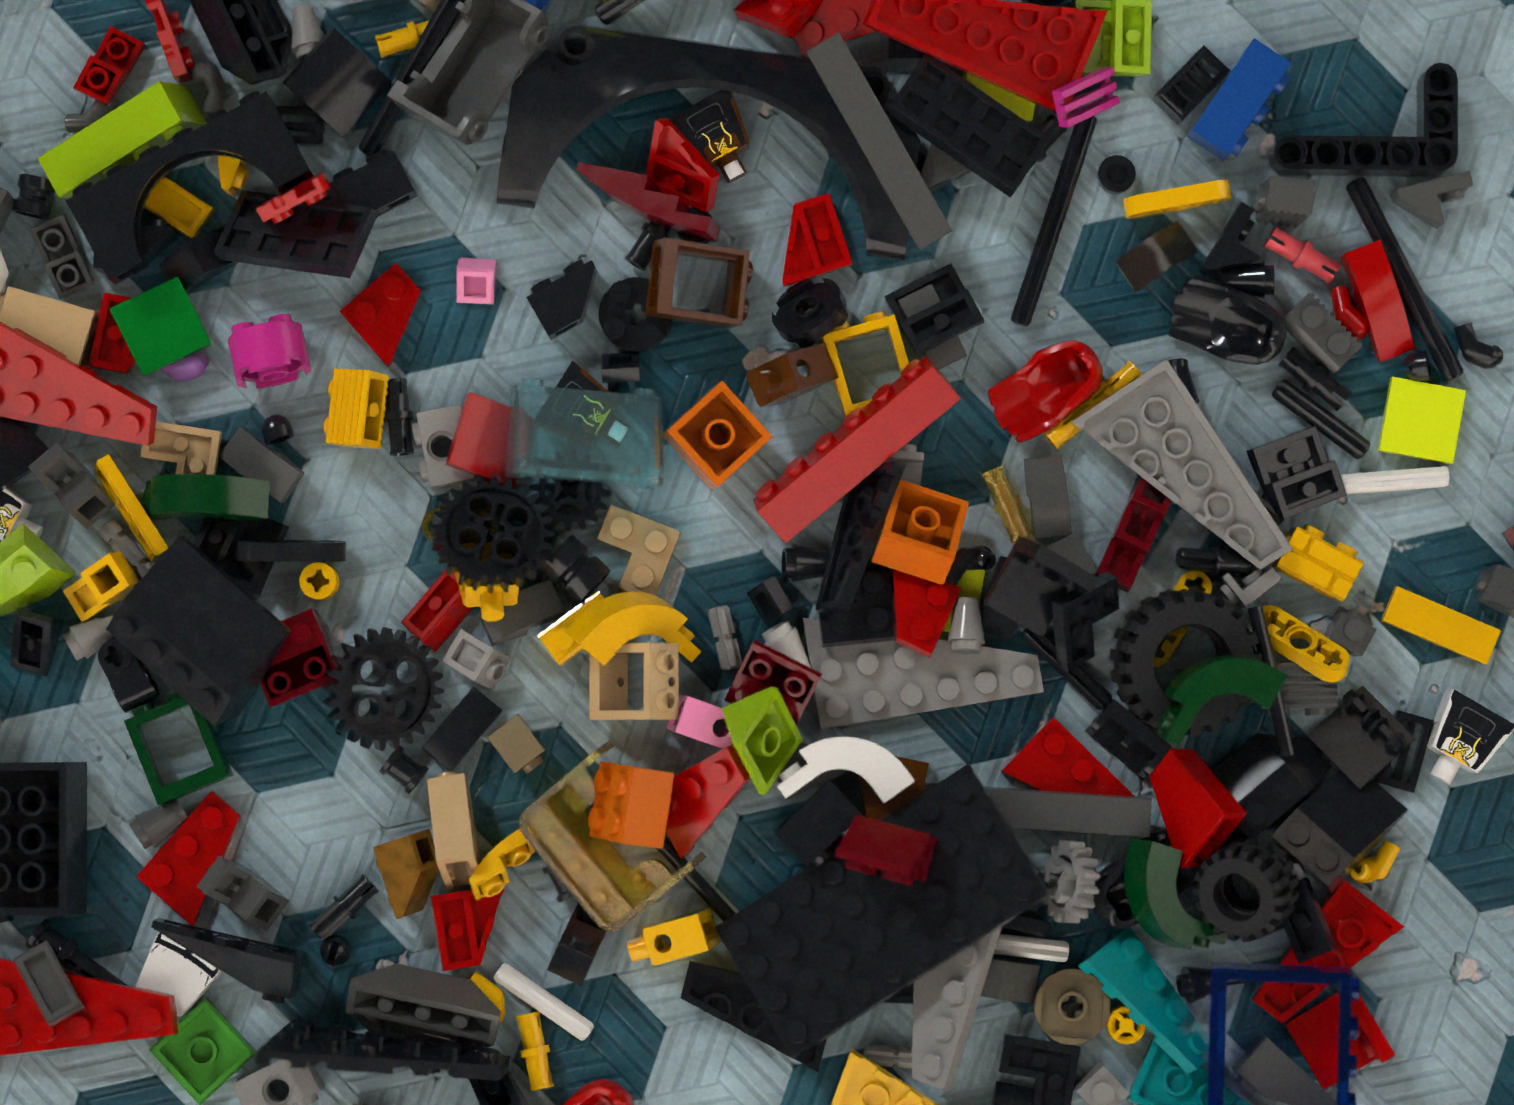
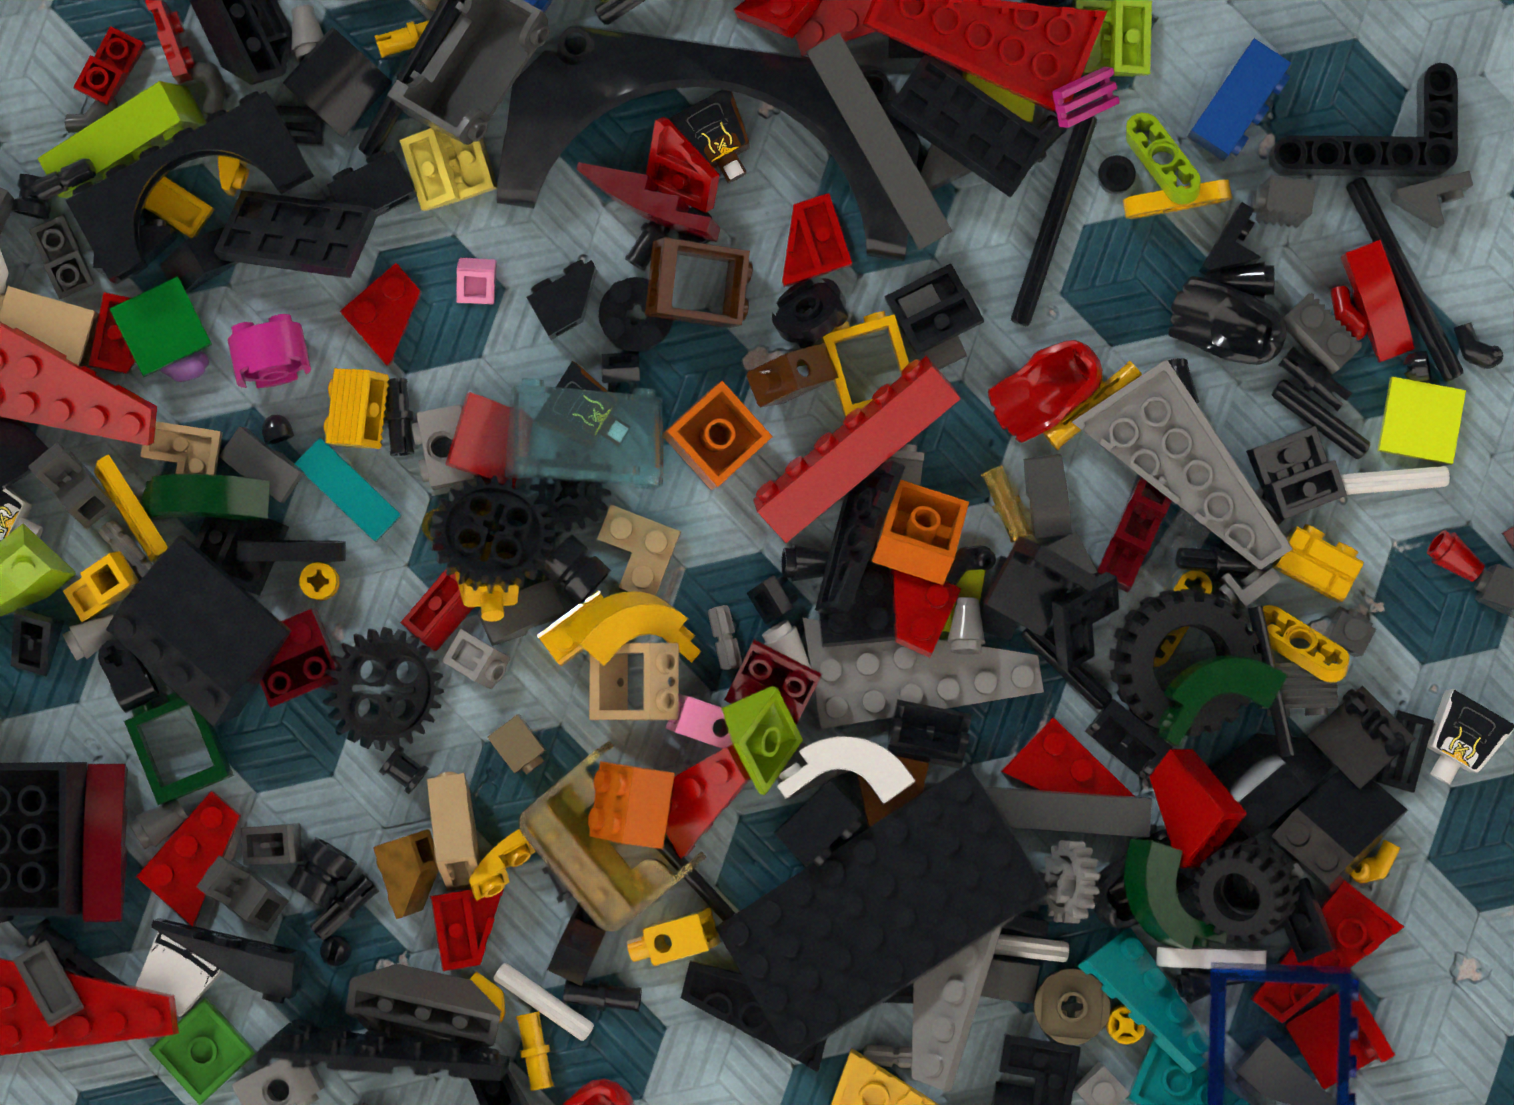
(60, 181): none -> black piece
(104, 843): none -> dark red slope
(271, 844): none -> dark grey slope
(281, 205): red wing -> none
(321, 873): none -> black wheel
(348, 489): none -> teal tile
(446, 168): none -> light yellow slope
(462, 729): black slope -> none
(603, 995): none -> black pin
(887, 847): dark red slope -> none
(929, 734): none -> black hinge
(1156, 256): clear smoke slope -> none
(1163, 142): none -> lime beam
(1170, 105): black slope -> none
(1202, 957): none -> white beam
(1302, 254): coral pin -> none
(1440, 625): yellow tile -> none
(1455, 556): none -> red cone

